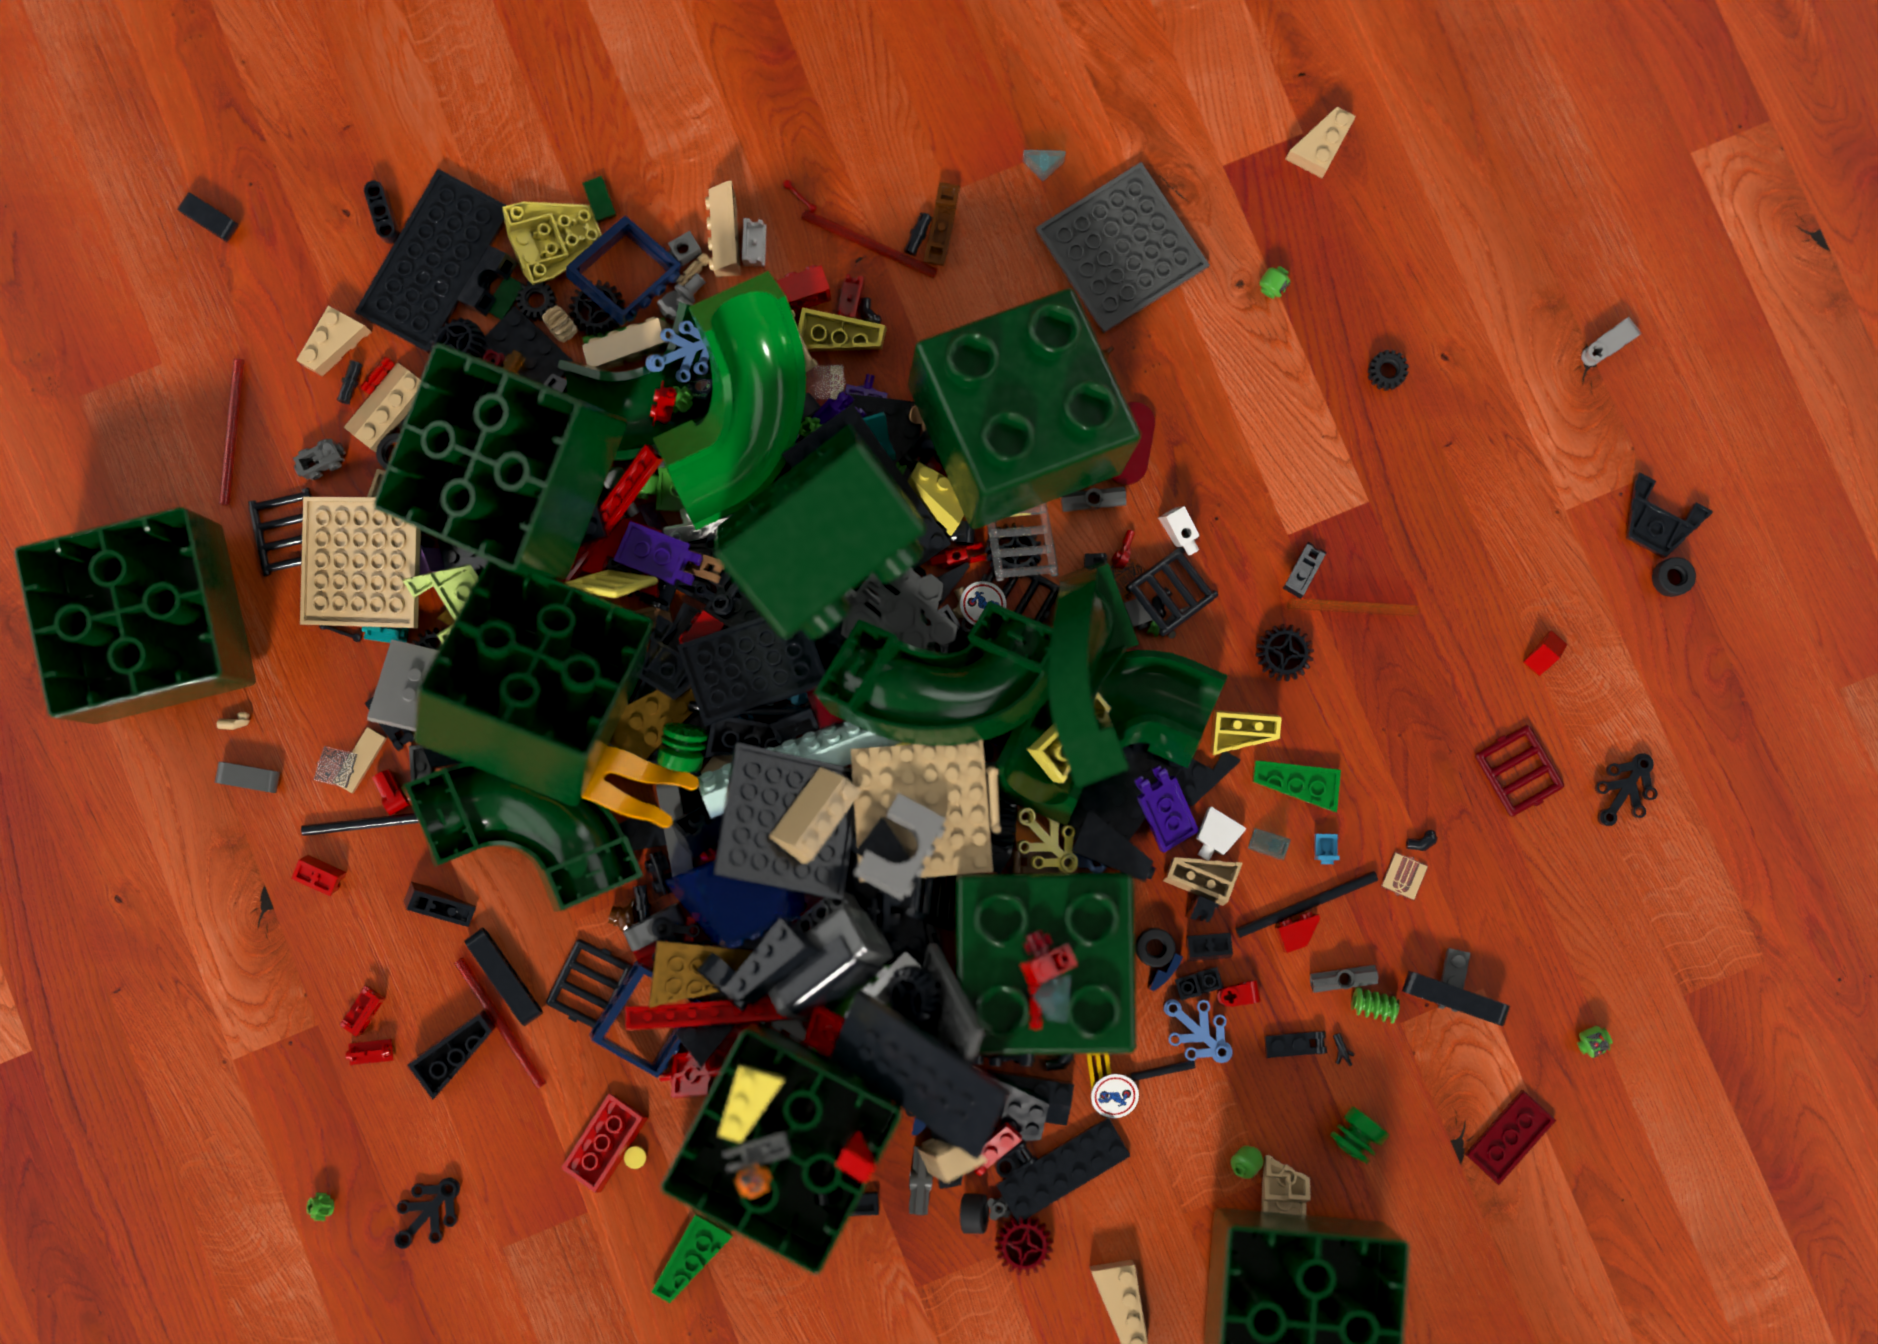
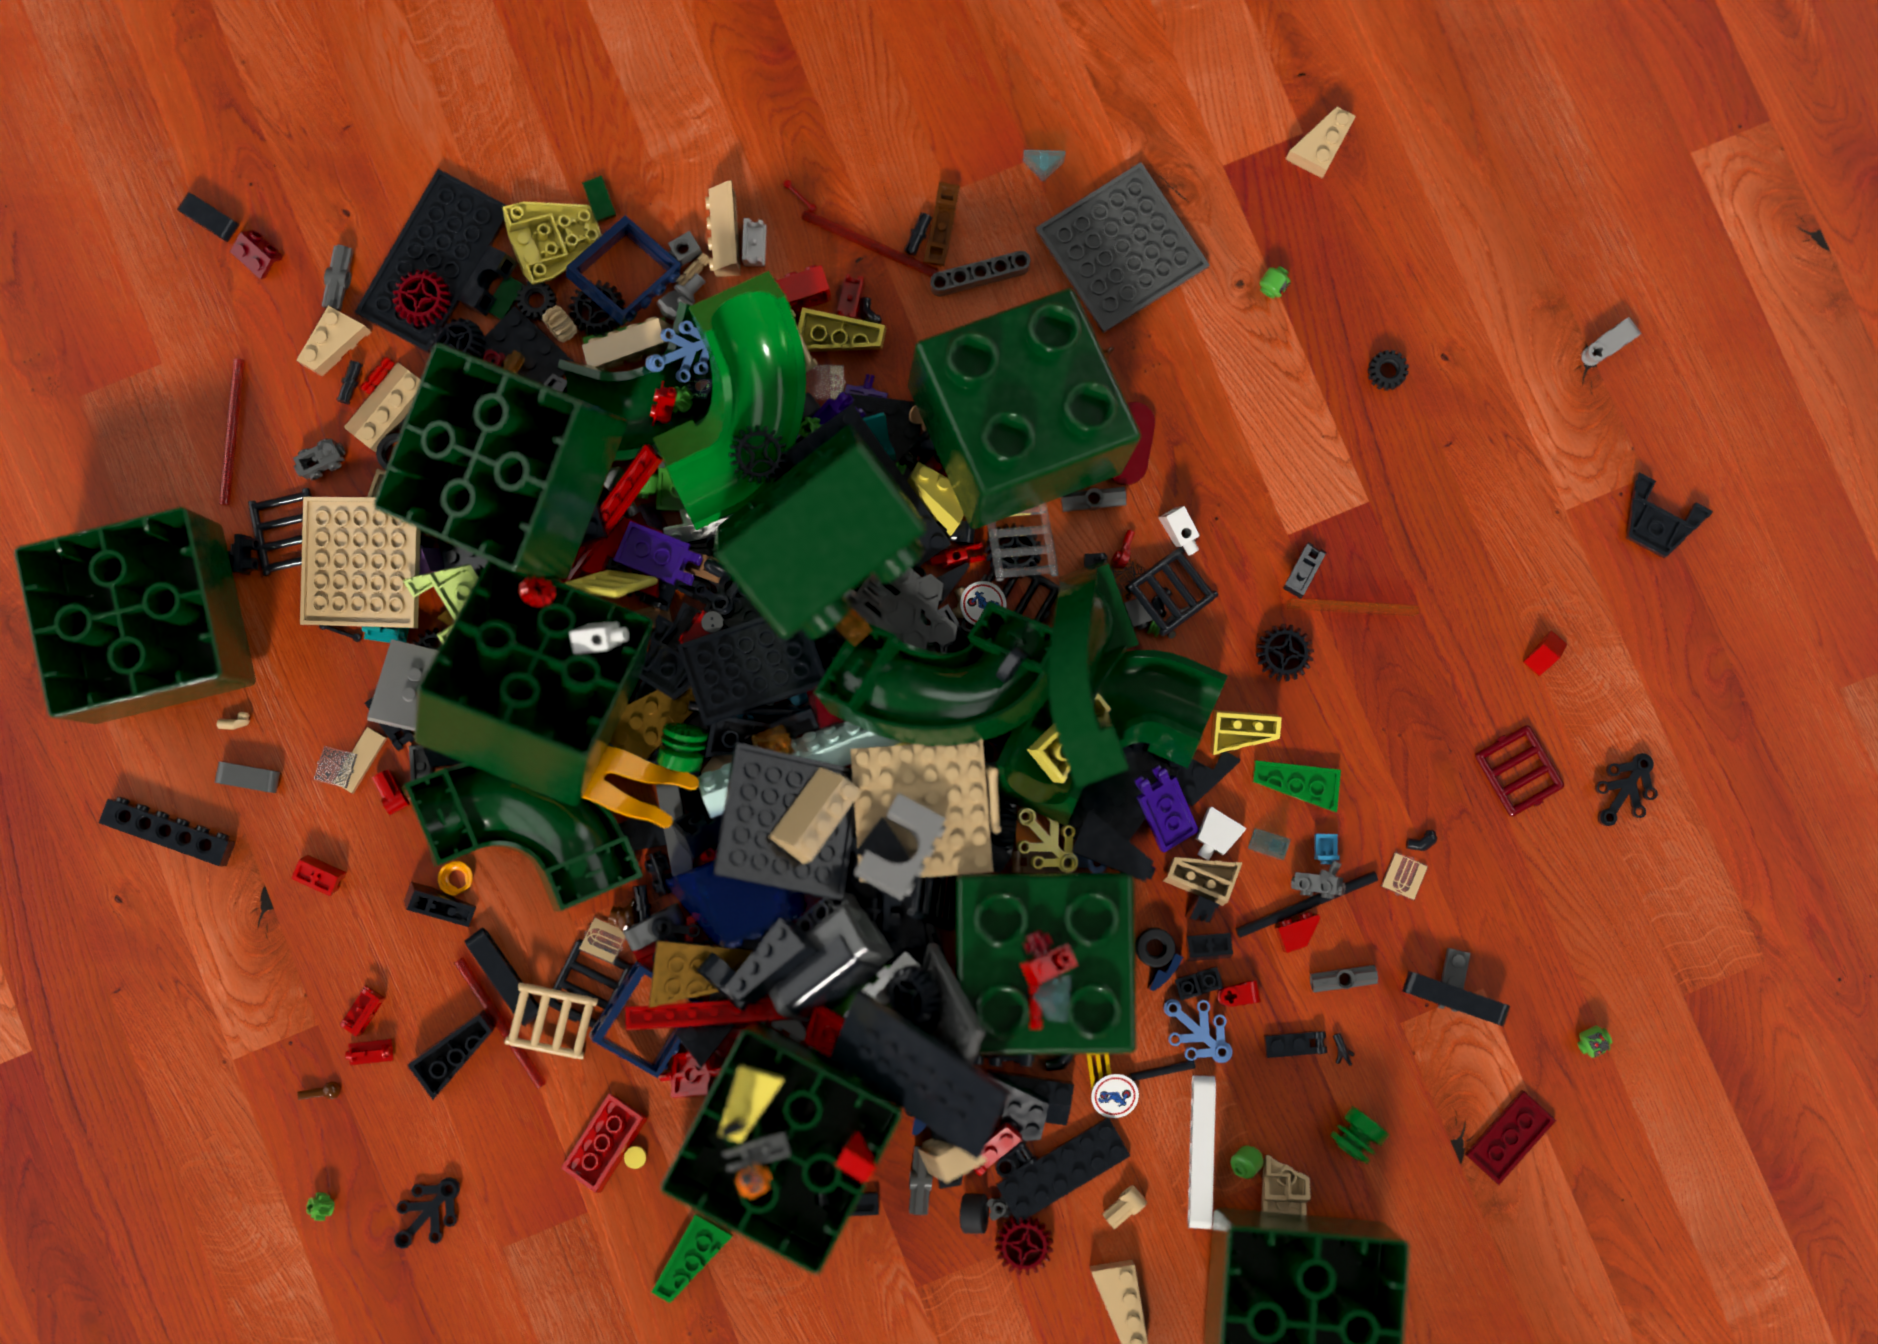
(114, 817): none -> black brick
(241, 554): none -> black hips
(255, 252): none -> dark red bracket
(330, 1091): none -> reddish brown bar
(337, 277): none -> dark grey piece
(358, 824): black piece -> none
(378, 203): black beam -> none
(423, 281): none -> dark red gear
(443, 877): none -> light orange piece
(531, 596): none -> red gear
(555, 1048): none -> tan bar
(597, 637): none -> white torso
(603, 941): none -> piece
(712, 622): none -> dark grey tile
(715, 568): none -> black arm
(734, 1127): none -> tile
(773, 464): none -> black gear
(775, 740): none -> clear orange slope
(853, 627): none -> clear orange hinge
(987, 266): none -> dark grey beam
(1011, 664): none -> black beam
(1128, 1204): none -> tan piece
(1201, 1152): none -> white beam
(1325, 883): none -> dark grey brick
(1375, 1003): bright green piece -> none
(1686, 572): black tyre -> none

